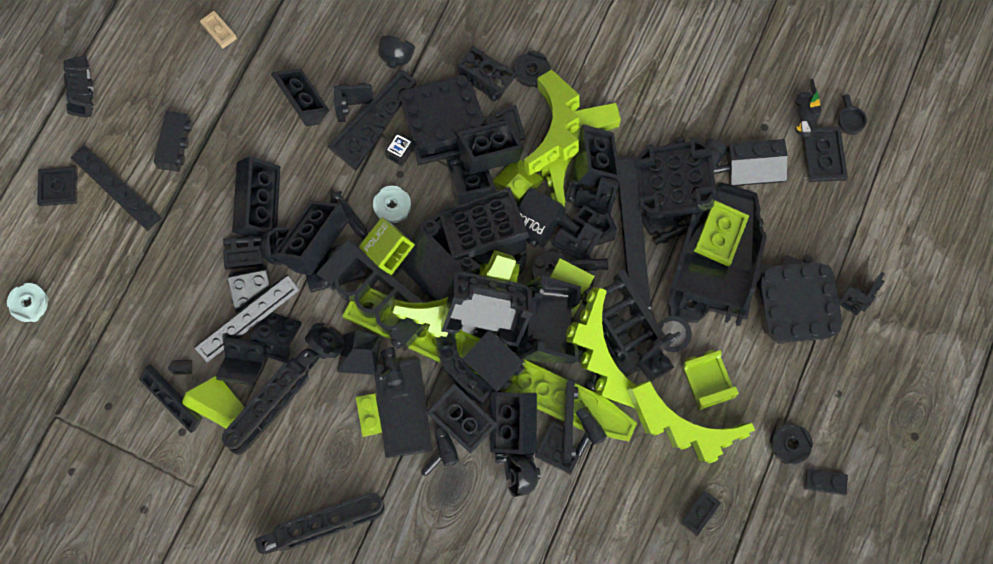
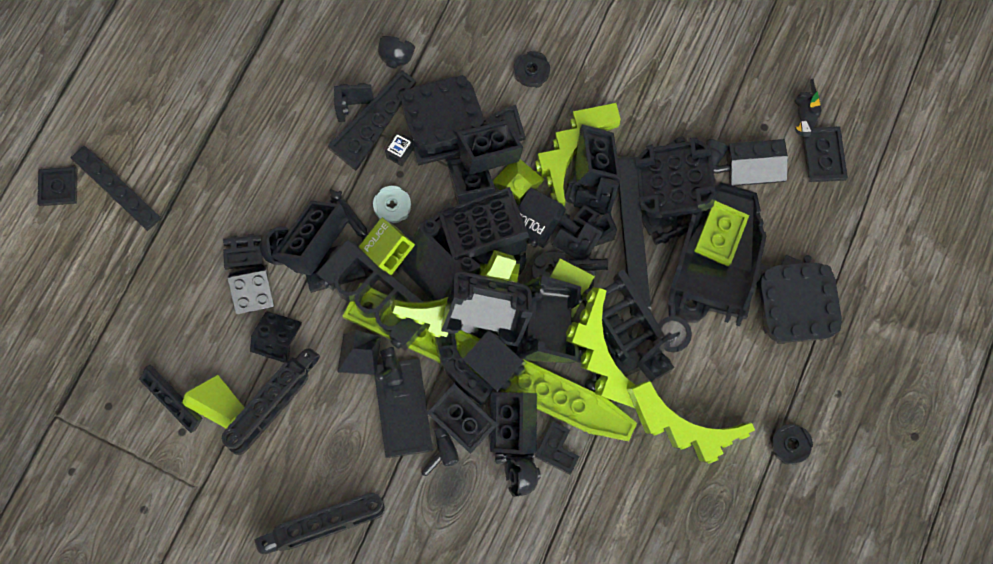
(32, 312): light aqua plate -> none
(79, 87): black piece -> none
(173, 141): black brick -> none
(180, 367): black slope -> none
(218, 29): tan plate -> none
(242, 361): black bracket -> none
(247, 317): plate -> none
(255, 197): black slope -> none
(301, 96): black slope -> none
(316, 339): black plate -> none
(368, 415): lime plate -> none
(482, 80): black piece -> none
(560, 138): lime arch -> none
(571, 393): black plate -> none
(592, 428): black piece -> none
(700, 513): black plate -> none
(708, 379): lime panel -> none
(826, 482): black plate -> none
(851, 119): black piece -> none
(856, 301): black bracket -> none

